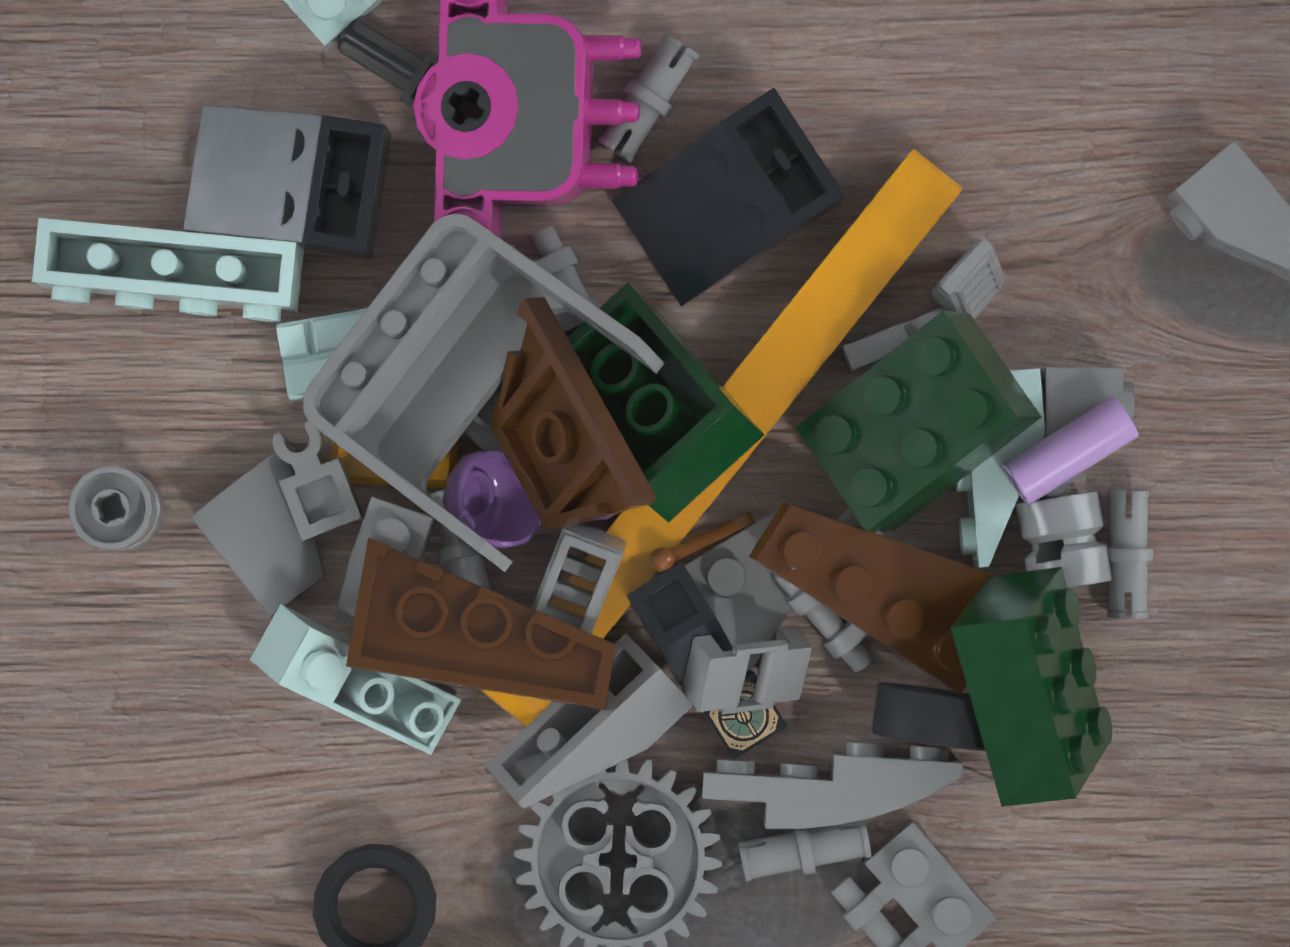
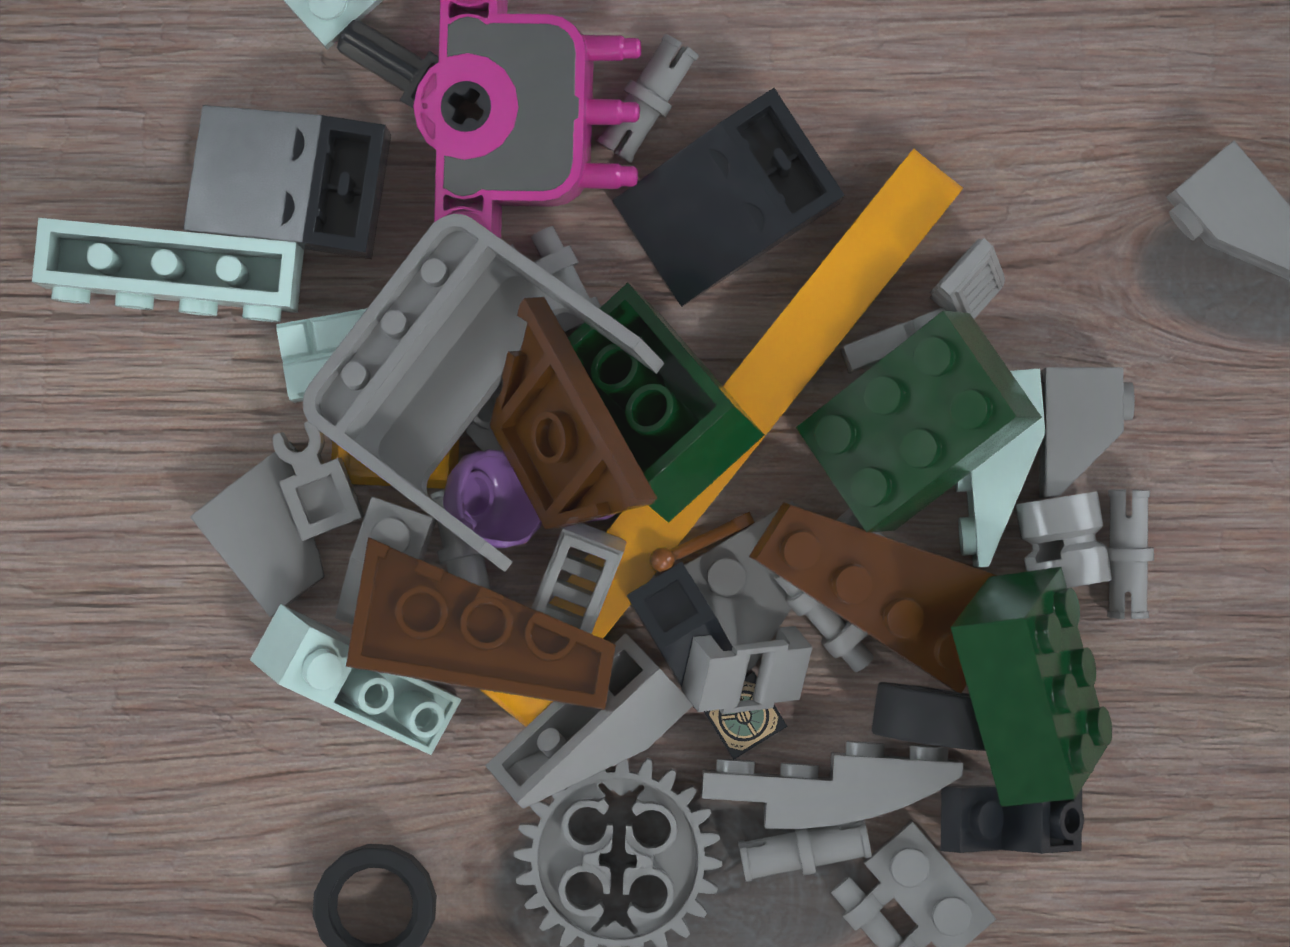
(116, 508): light grey wheel -> none
(977, 822): none -> black slope
(1070, 450): lavender piece -> none

